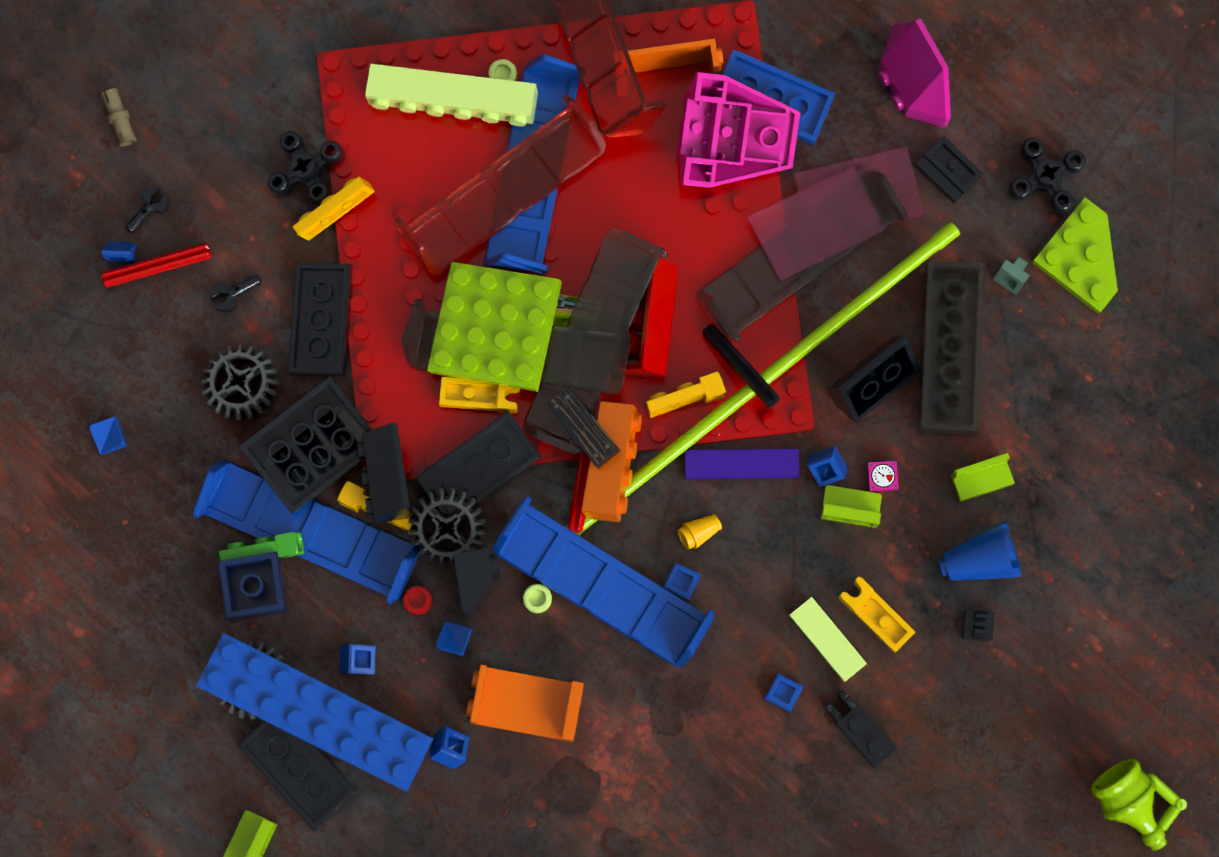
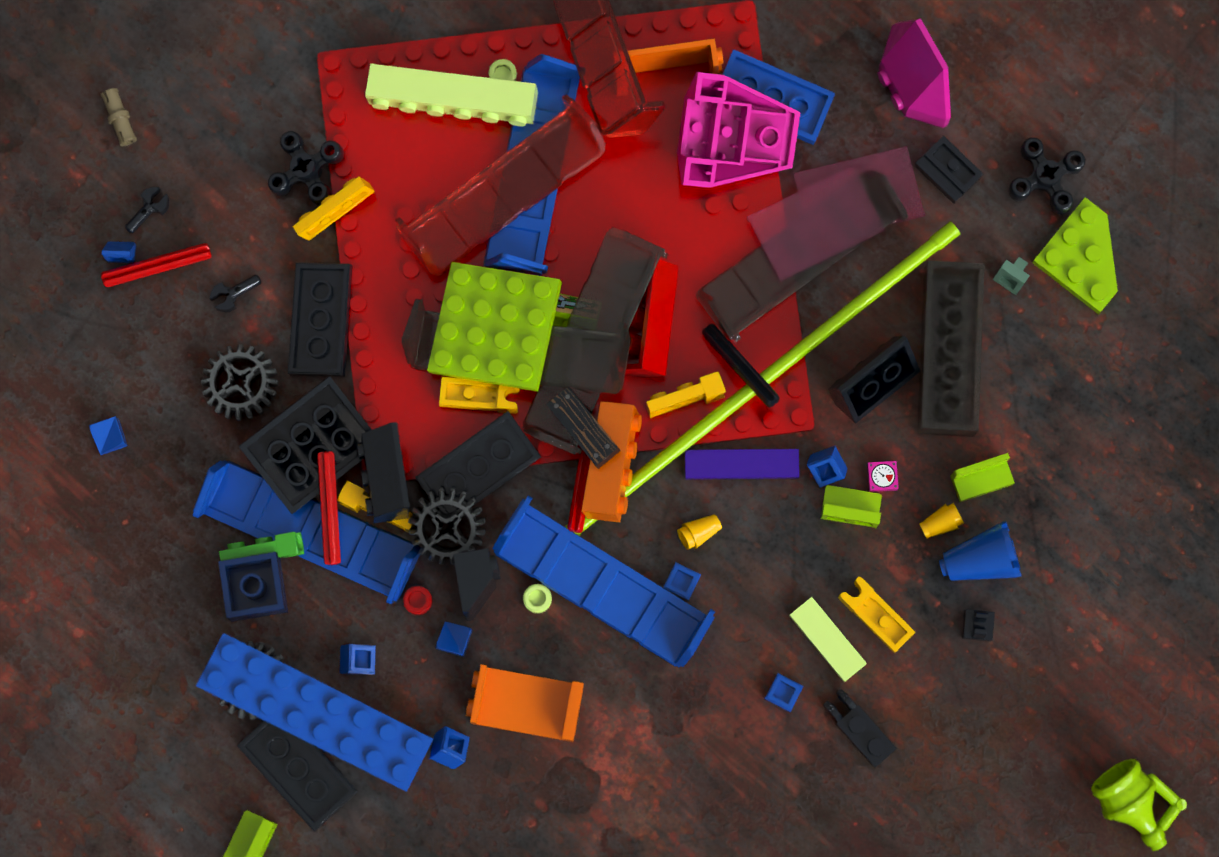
(329, 507): none -> red axle
(941, 521): none -> yellow cone

